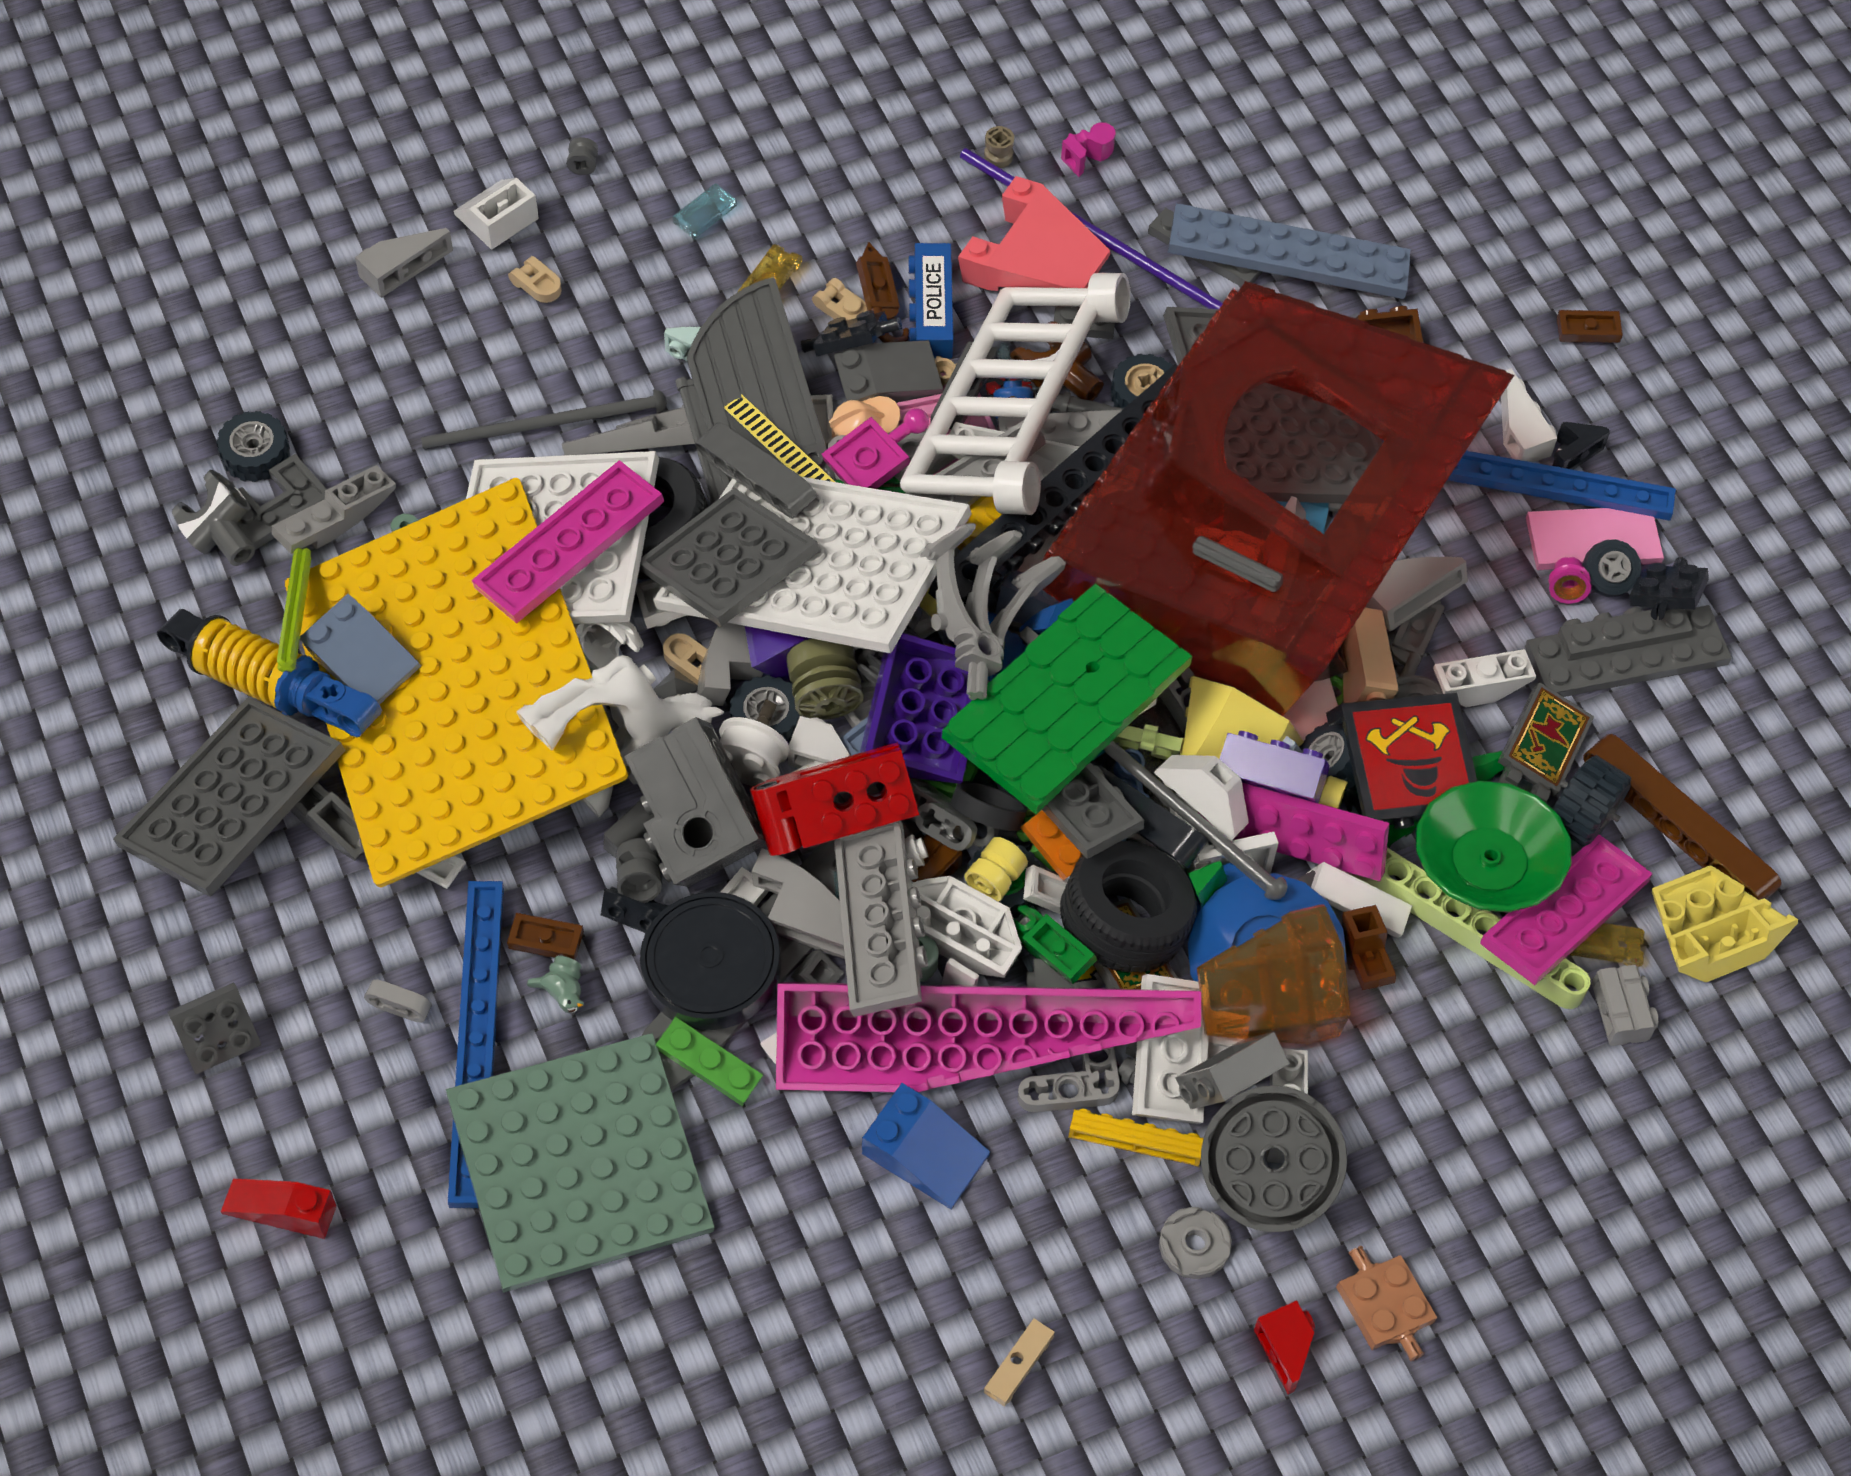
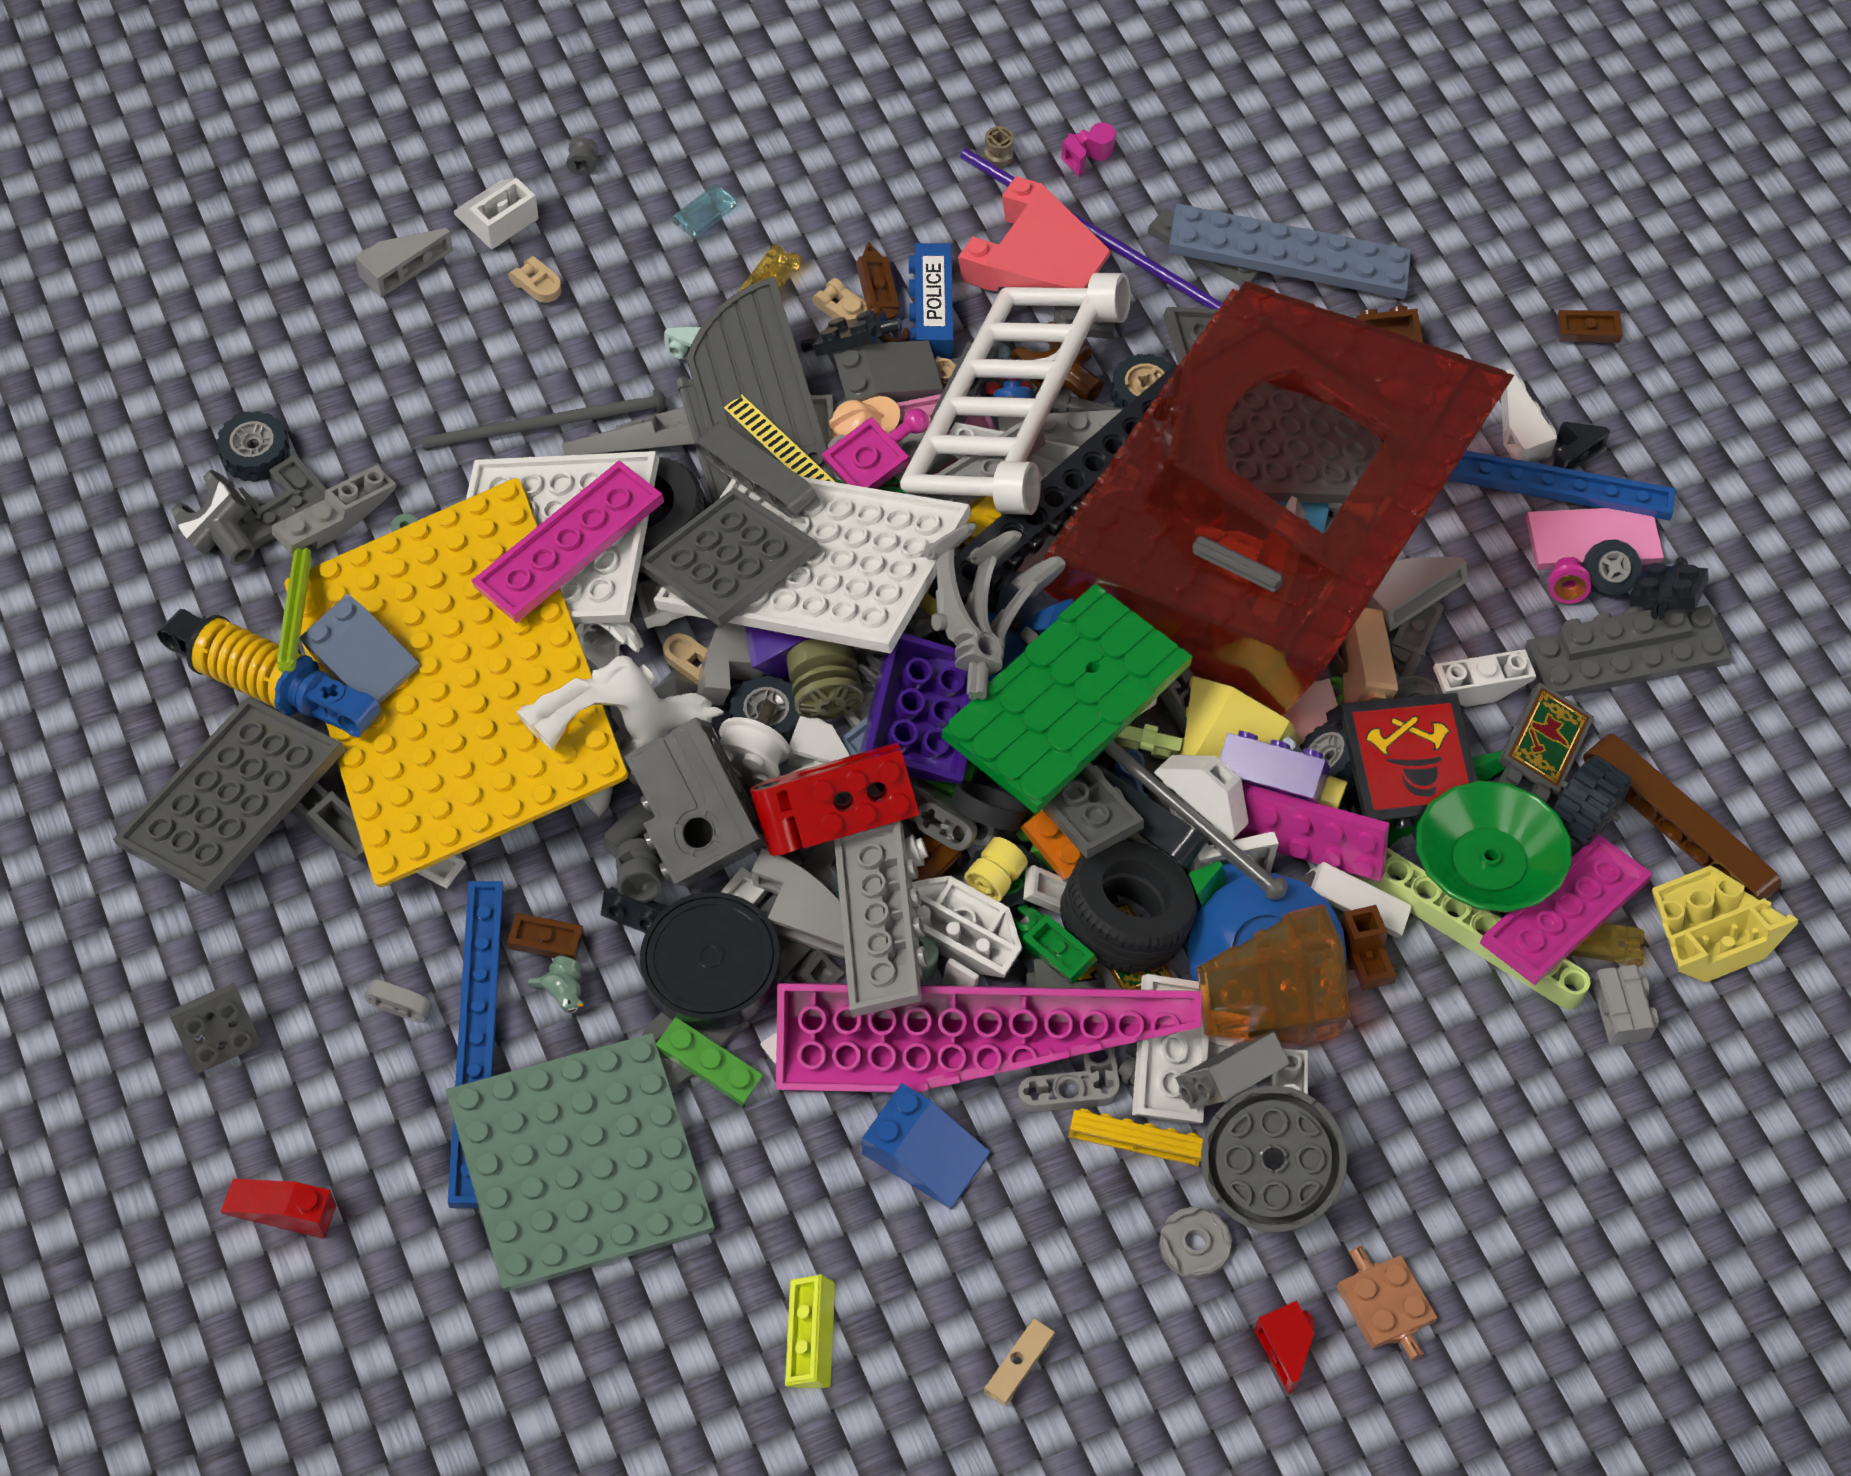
(810, 1332): none -> neon yellow slope

